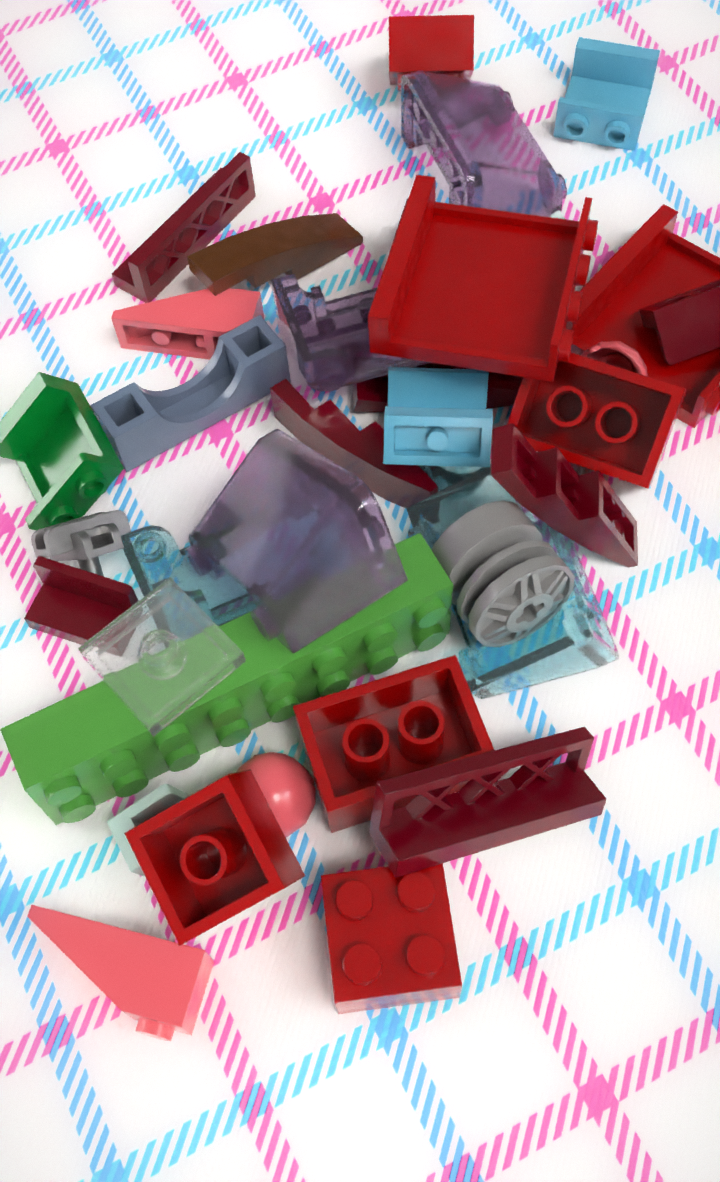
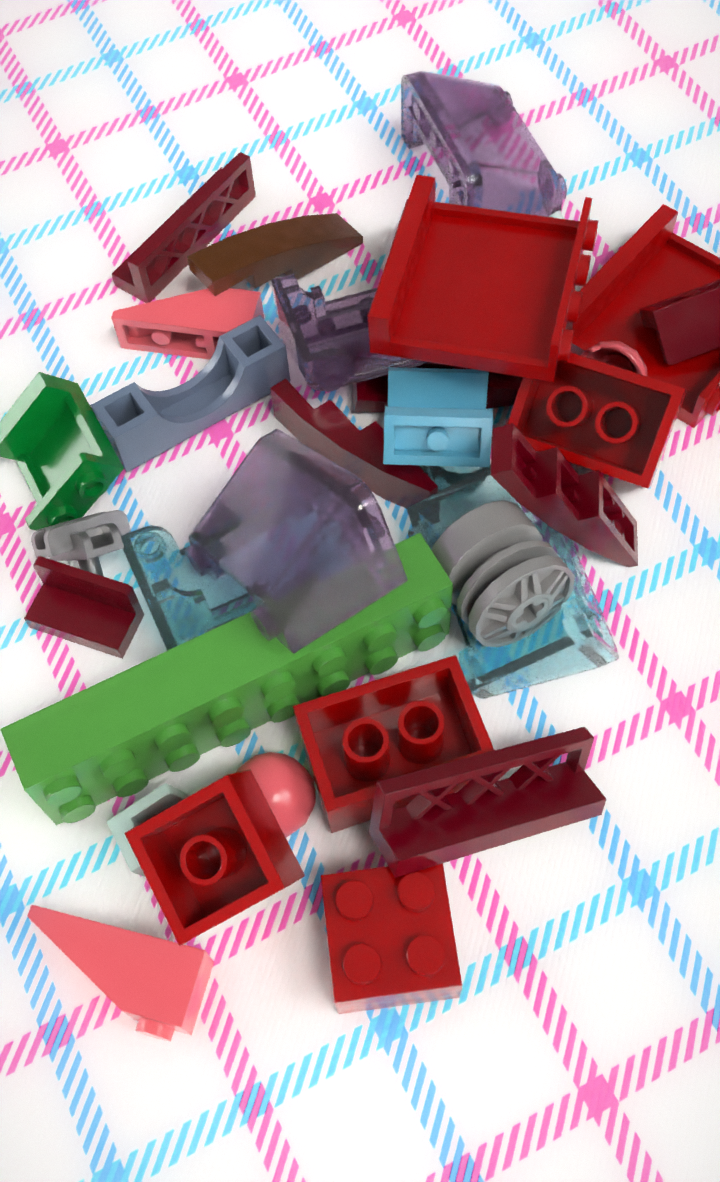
(162, 655): clear plate -> none
(431, 45): red brick -> none
(607, 94): medium azure panel -> none

